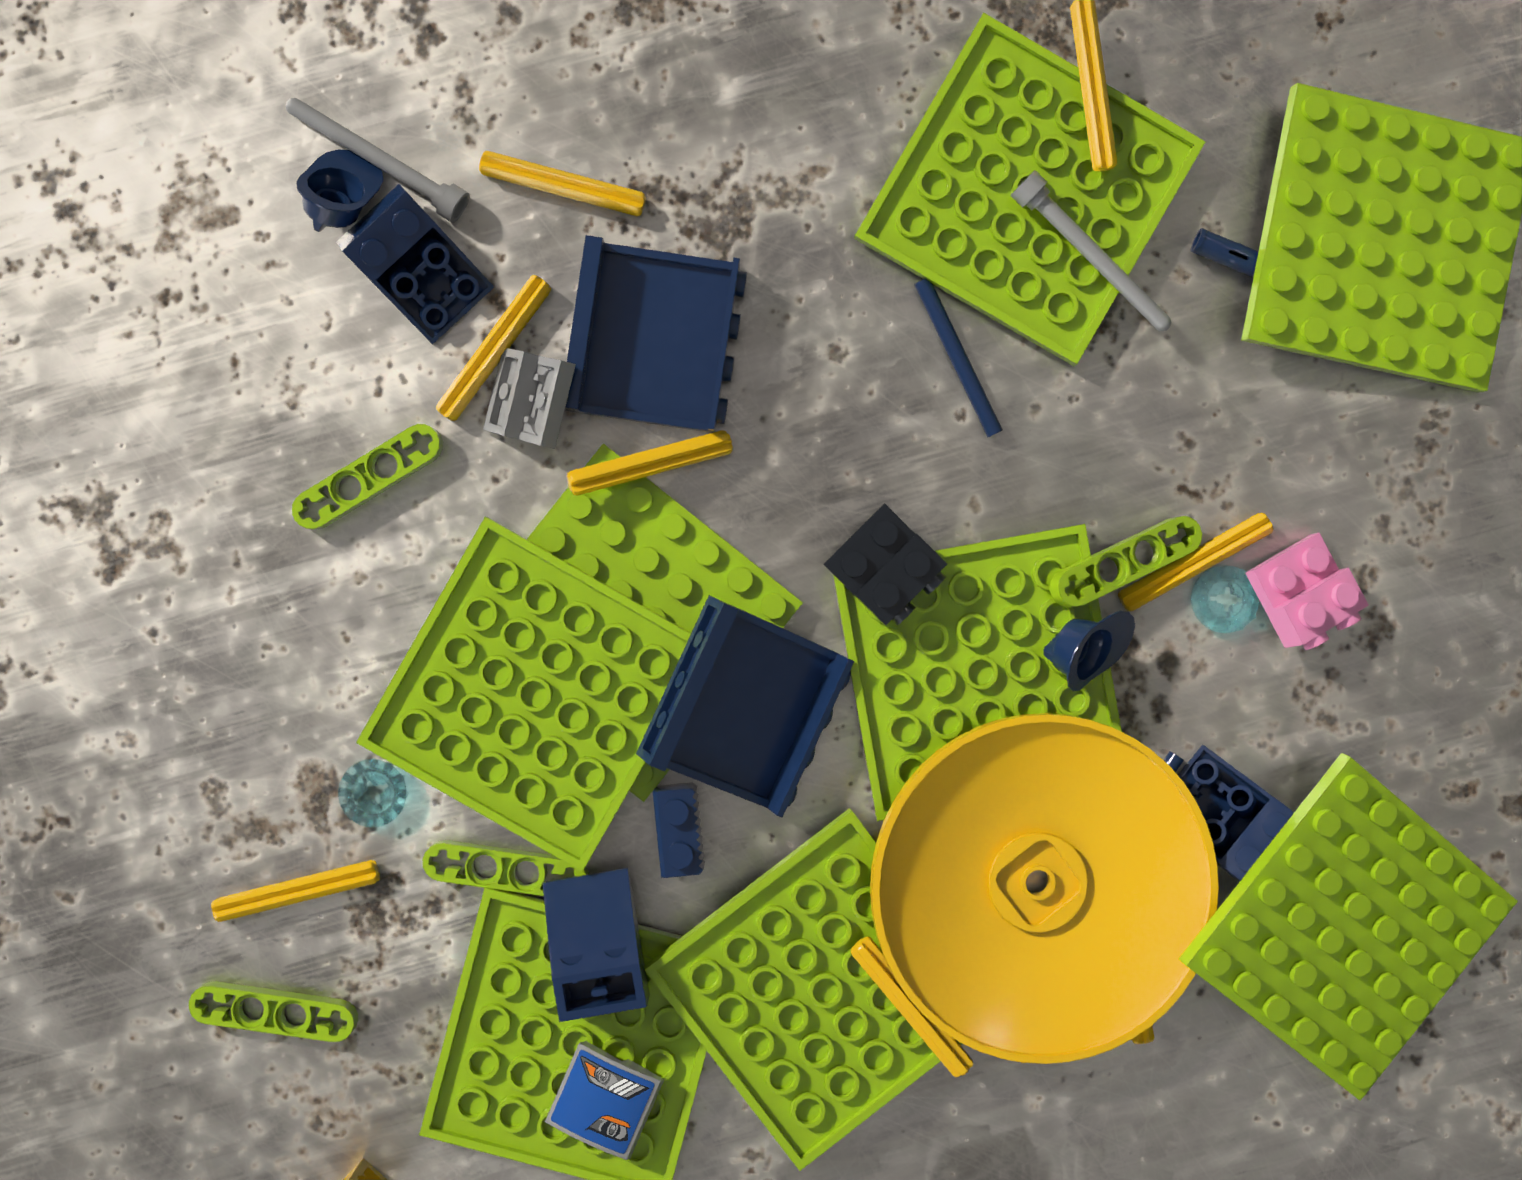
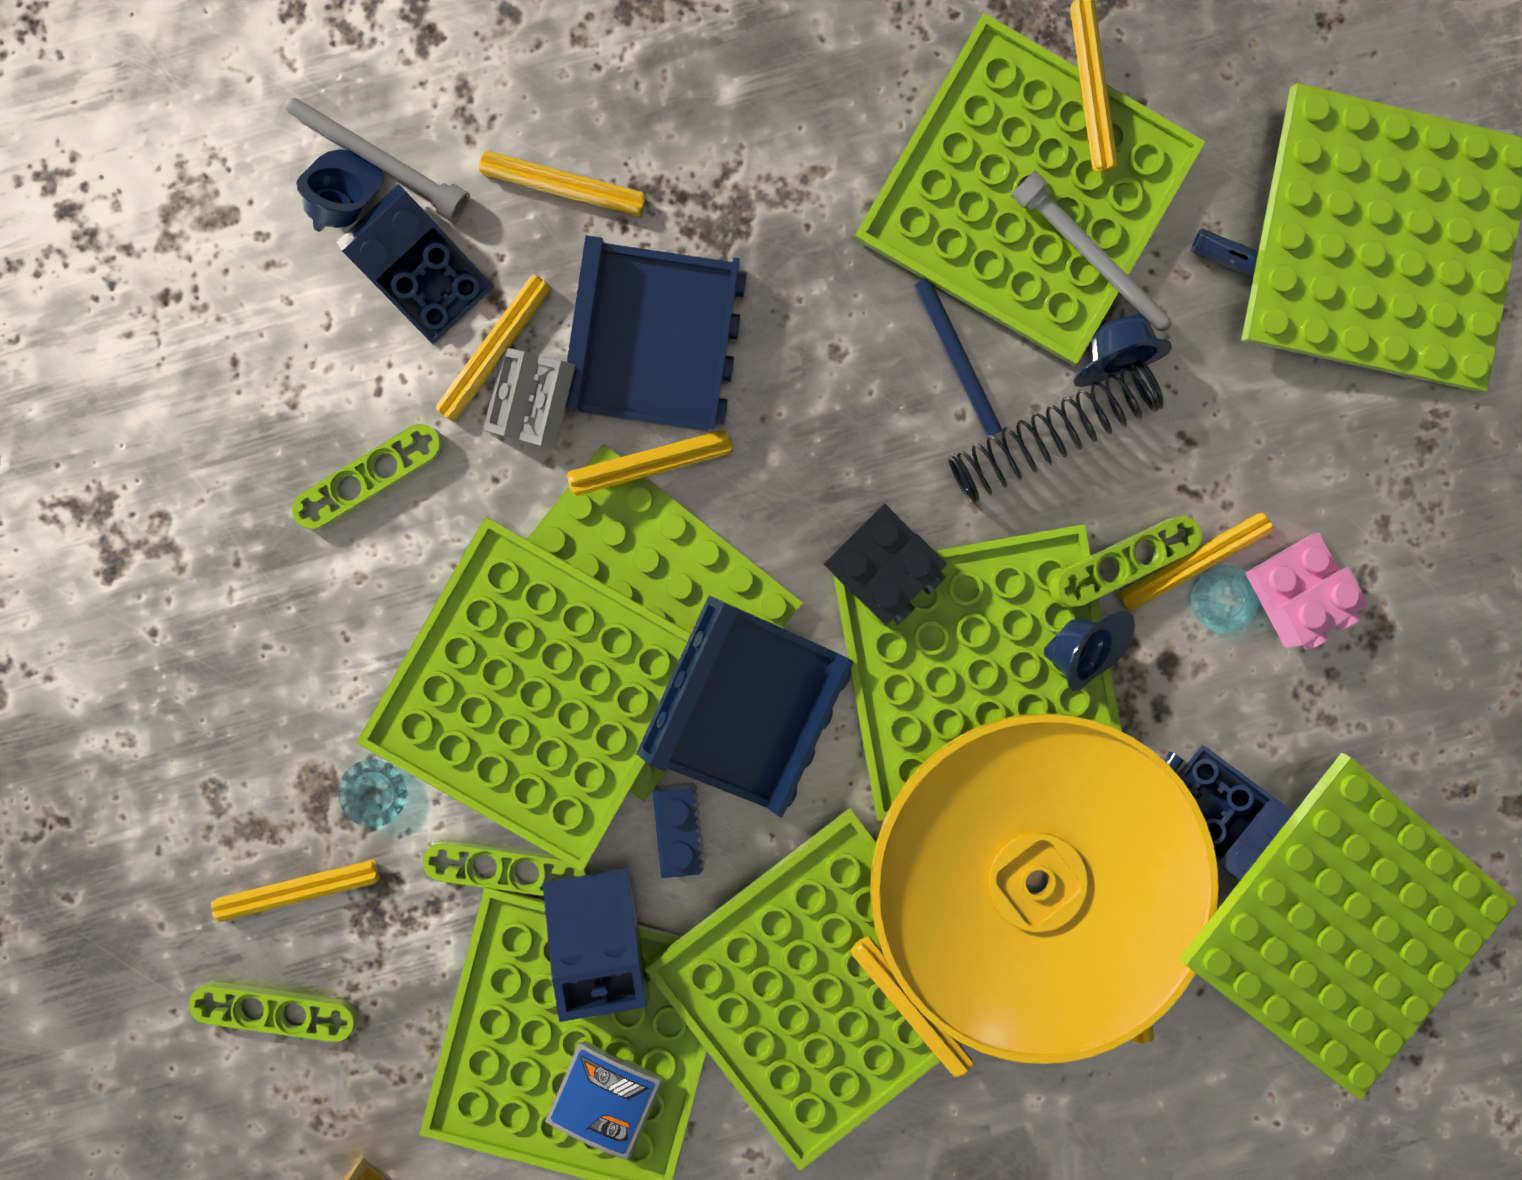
(965, 479): none -> black piece
(1120, 344): none -> dark blue piece

